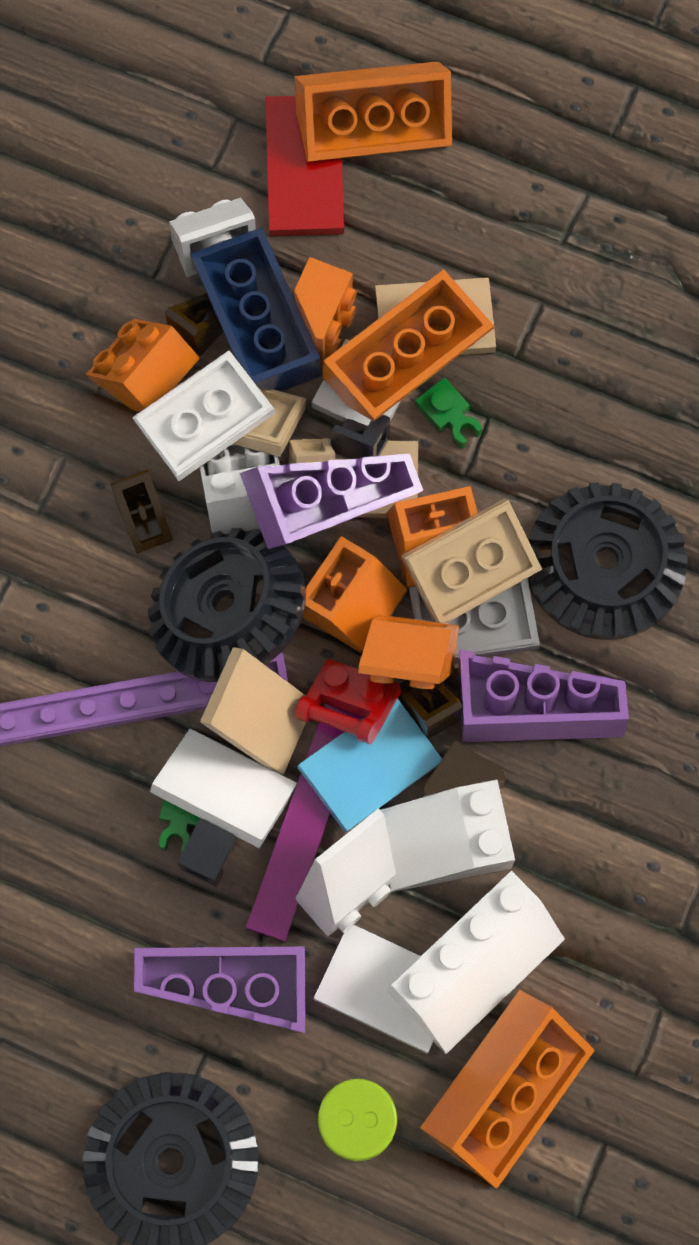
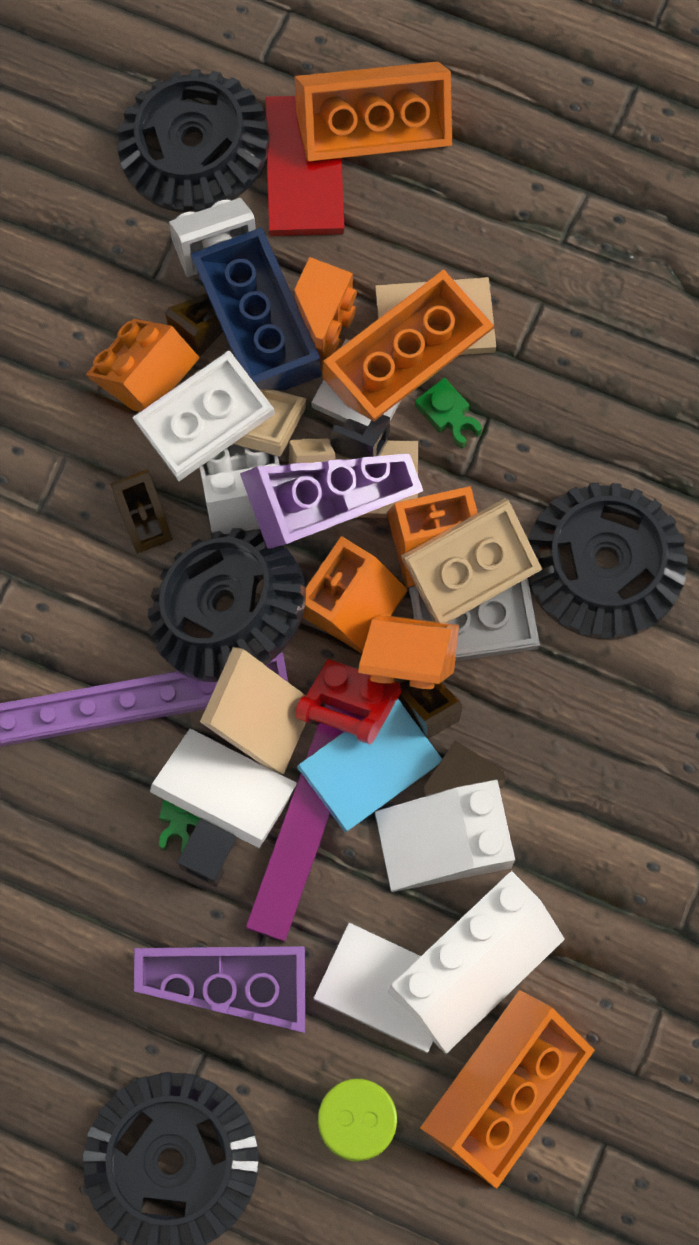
(181, 178): none -> black gear
(349, 876): white slope -> none
(536, 703): medium lavender wedge -> none

